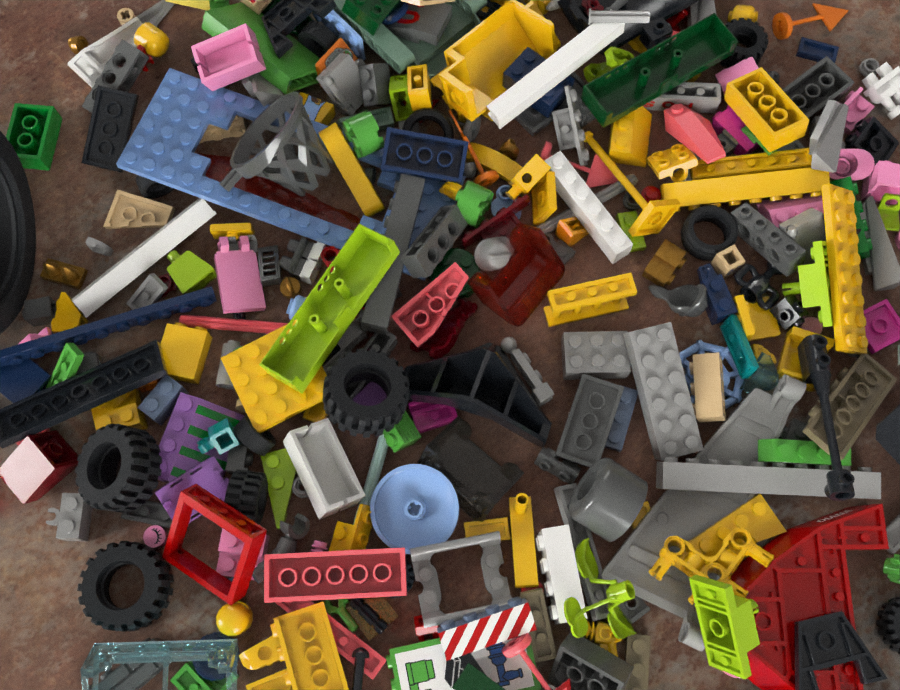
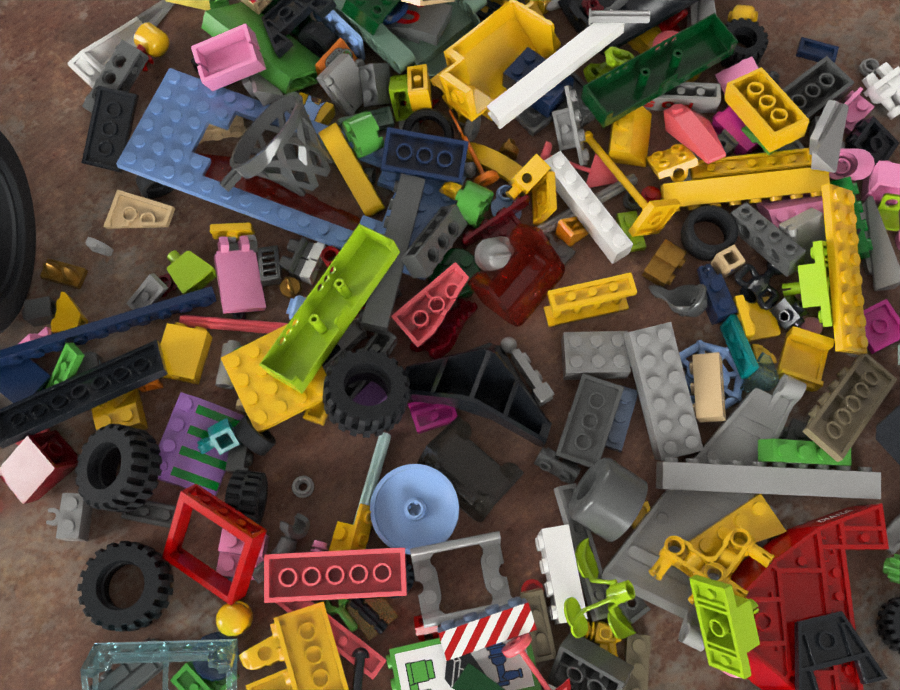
(34, 134): green brick -> none
(77, 43): pearl gold tile -> none
(125, 12): tan bush -> none
(143, 257): white tile -> none
(155, 536): bright pink tile -> none
(162, 399): sand blue piece -> none
(206, 477): medium lavender piece -> none
(280, 478): lime wing -> none
(323, 468): white piece -> none
(403, 434): bright green brick -> none
(491, 525): yellow tile -> none
(523, 541): yellow piece -> none
(655, 32): black brick -> none
(783, 24): orange piece -> none
(816, 371): black bar -> none

